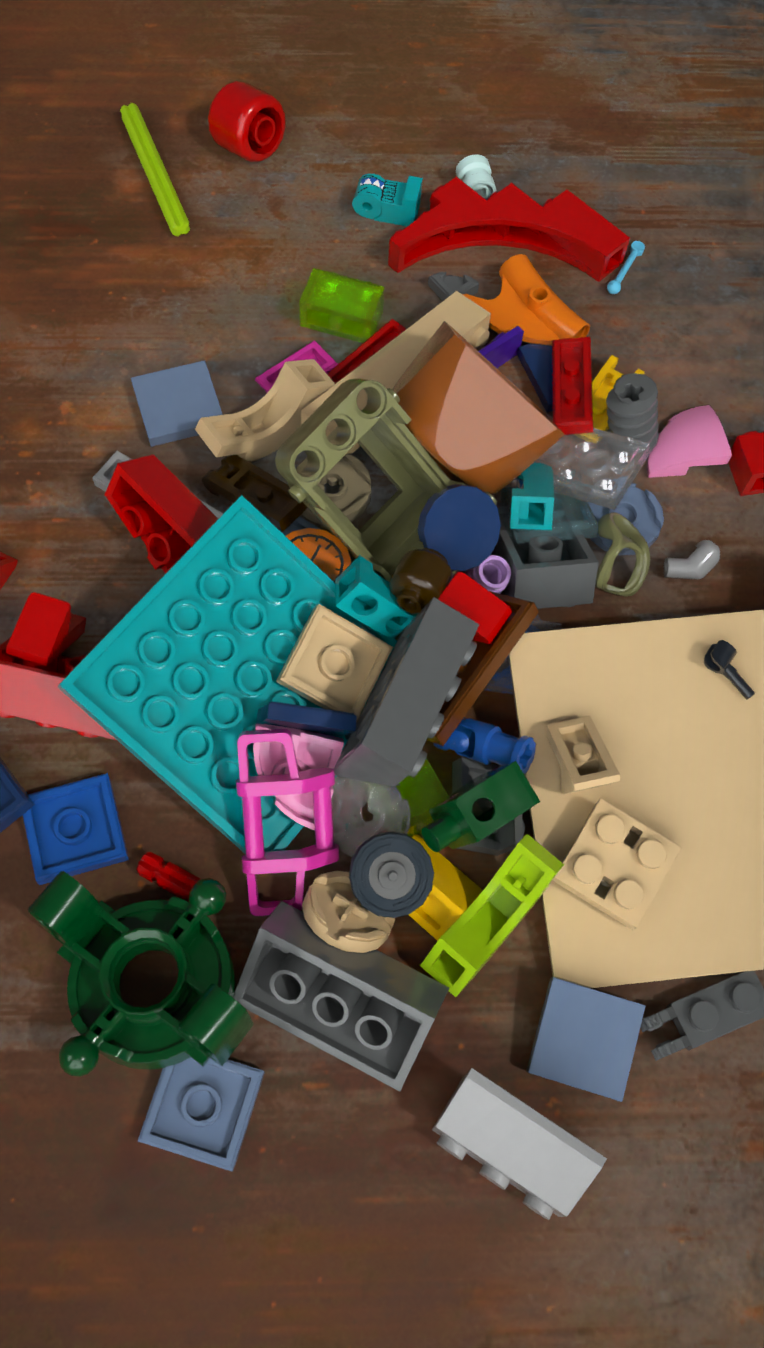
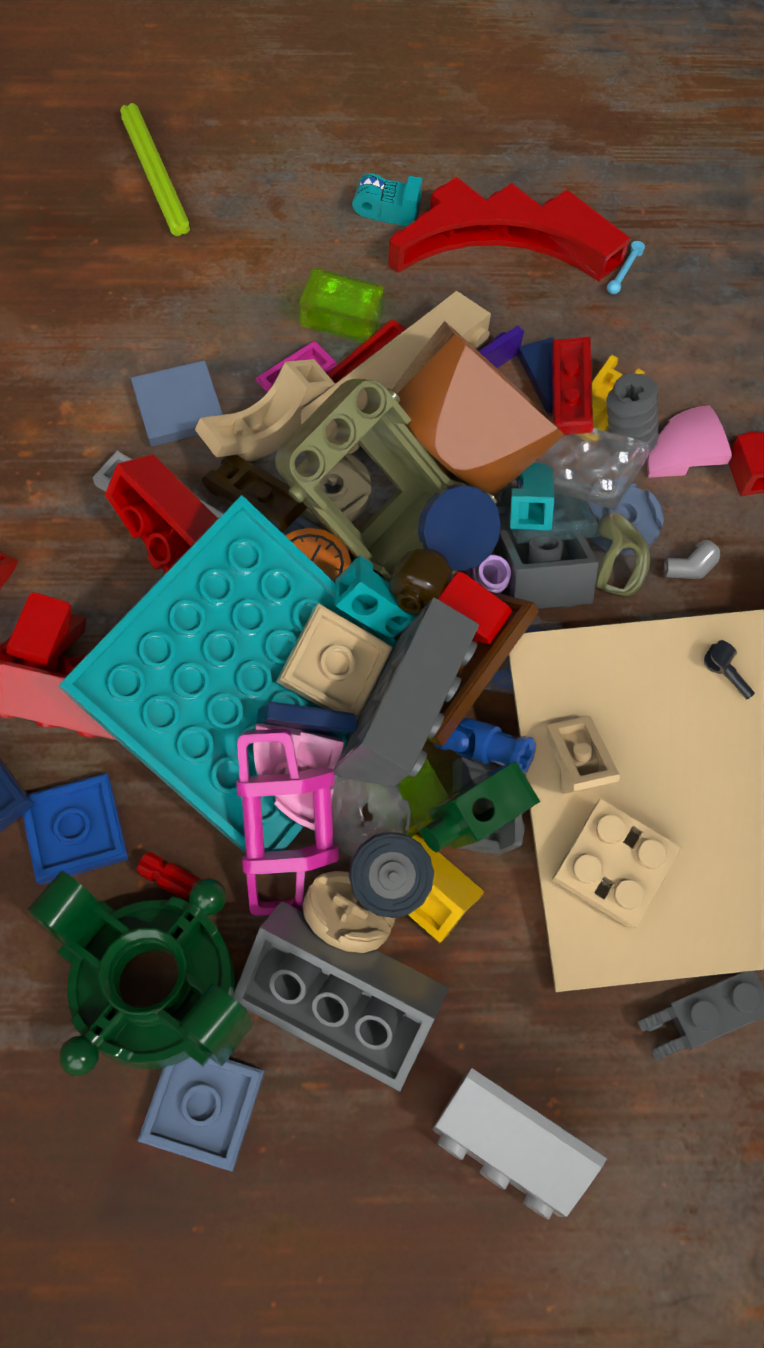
(246, 121): red head -> none
(446, 285): dark grey tile -> none
(476, 173): light aqua wheel -> none
(492, 915): lime arch -> none
(531, 305): orange pin -> none
(586, 1039): sand blue tile -> none

